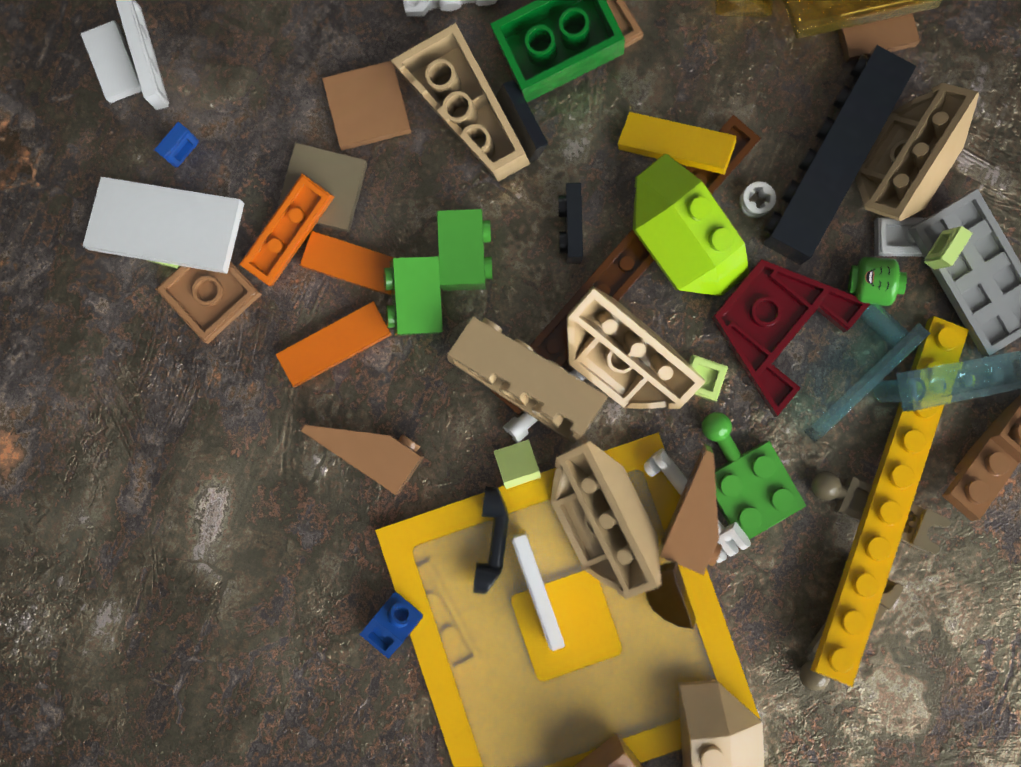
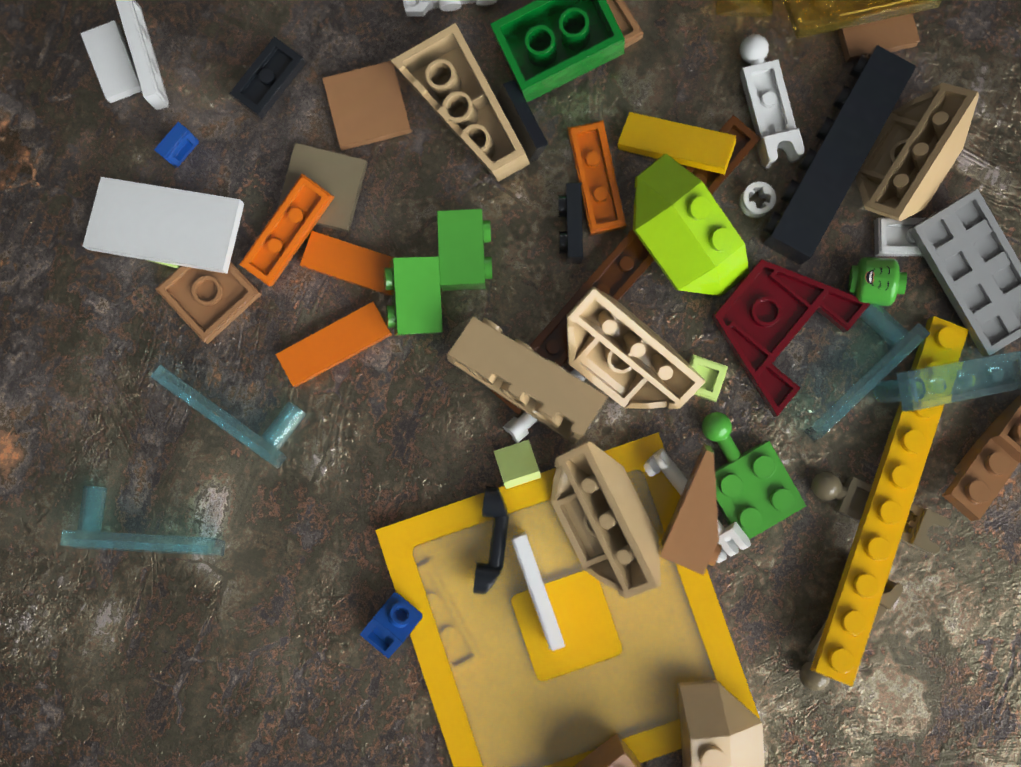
(90, 535): none -> clear light blue piece
(266, 446): none -> clear light blue piece
(267, 77): none -> black plate
(378, 456): medium nougat slope -> none
(597, 178): none -> orange tile
(671, 598): dark brown tile -> none
(769, 103): none -> white plate
(947, 247): yellowish green tile -> none

